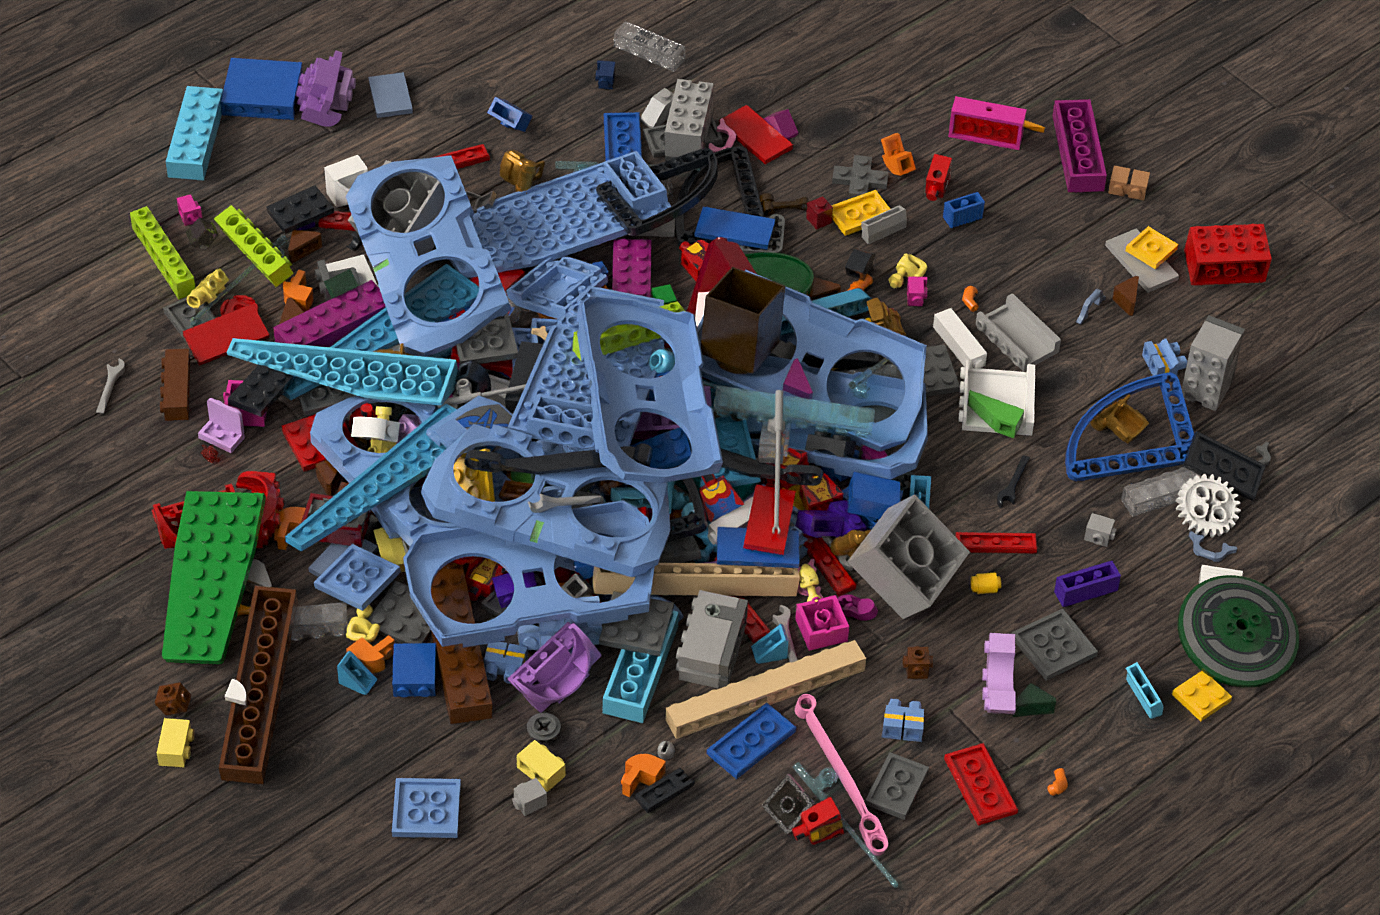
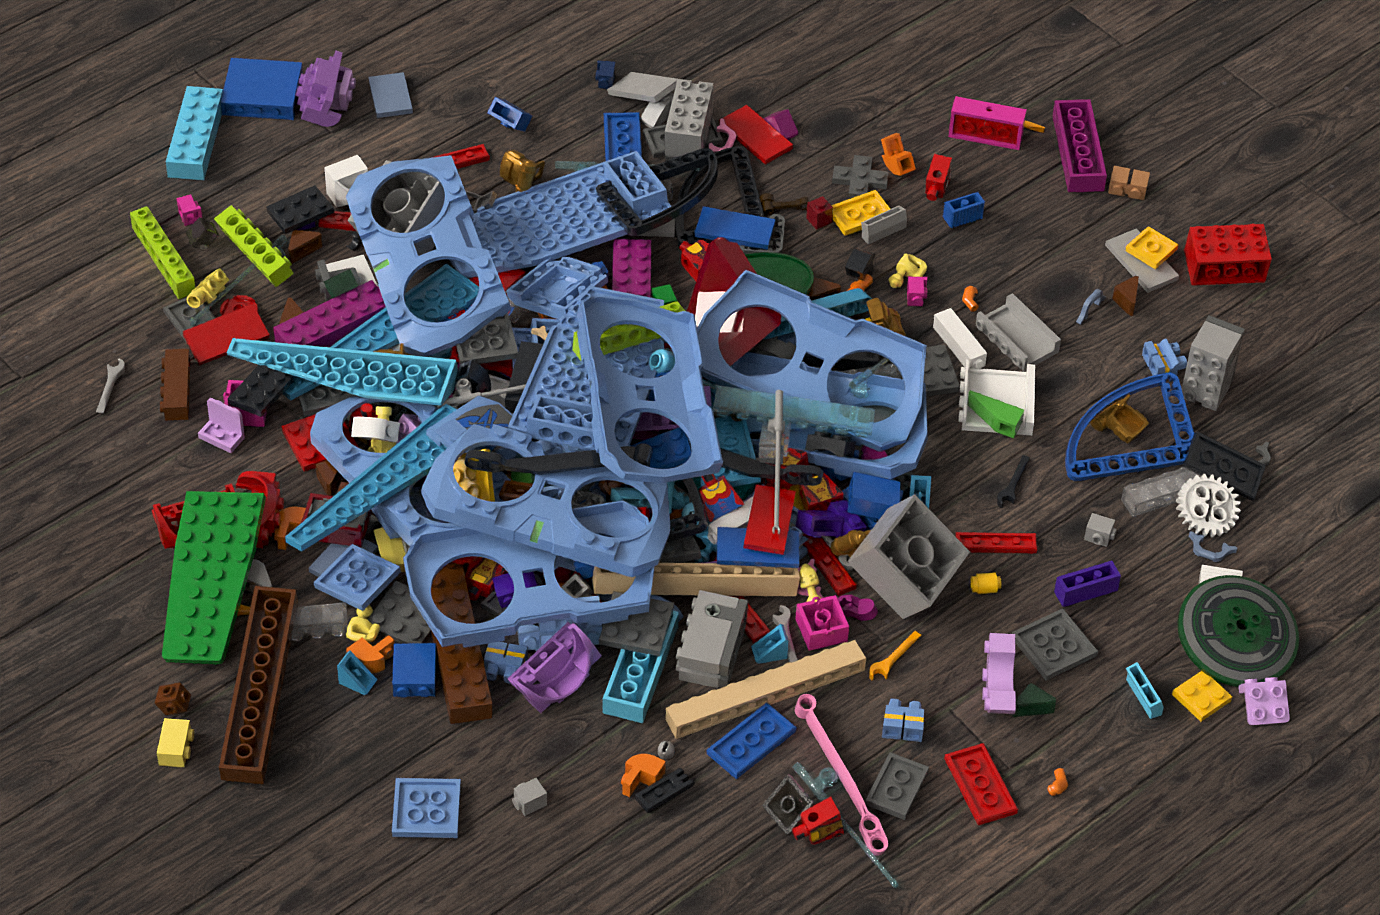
(210, 453): clear red plate -> none
(236, 693): white tile -> none
(299, 291): orange brick -> none
(540, 763): light yellow brick -> none
(545, 720): dark grey gear -> none
(549, 502): light grey piece -> none
(643, 87): none -> light grey tile
(649, 46): clear brick -> none
(742, 321): dark brown container -> none
(796, 382): magenta slope -> none
(884, 666): none -> light orange piece
(917, 662): reddish brown brick -> none
(1265, 701): none -> lavender bracket

